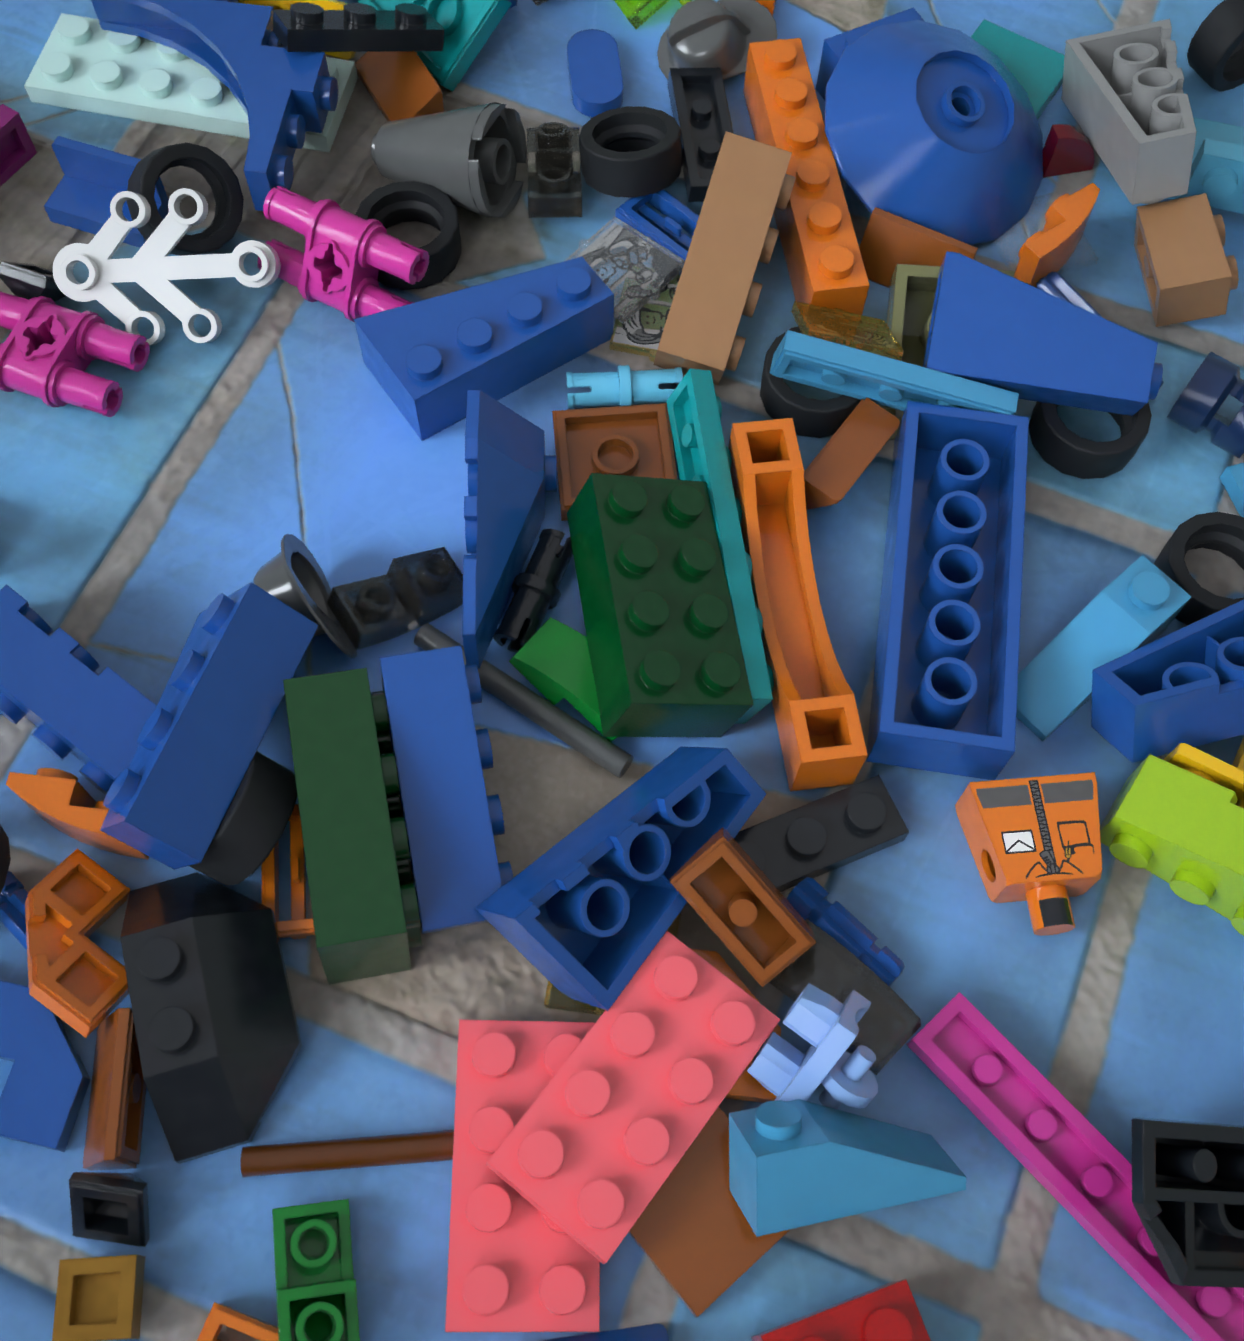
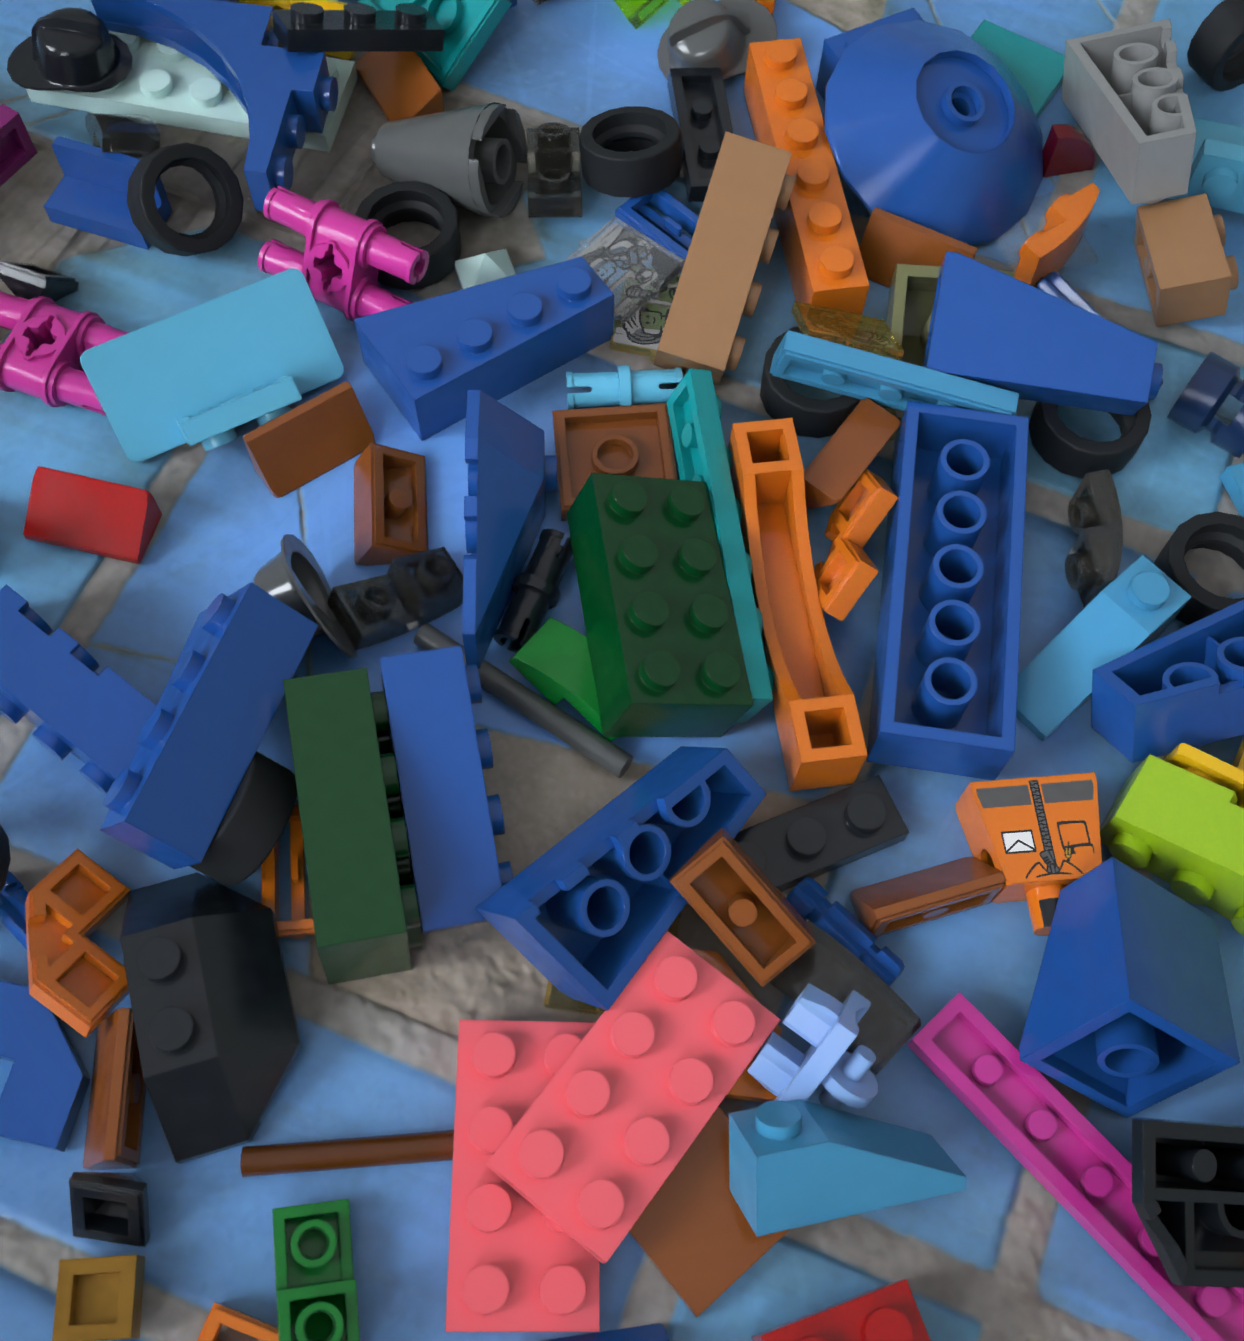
(68, 807): orange slope -> none
(70, 53): none -> black piece
(90, 515): none -> red slope
(123, 133): none -> clear smoke slope
(154, 268): white plant -> none
(213, 367): none -> medium azure bracket
(309, 440): none -> dark orange slope
(389, 505): none -> dark orange slope
(483, 268): none -> light aqua slope
(594, 72): blue tile -> none
(849, 527): none -> orange tile
(926, 895): none -> dark orange slope
(1098, 550): none -> clear smoke slope
(1129, 993): none -> blue slope

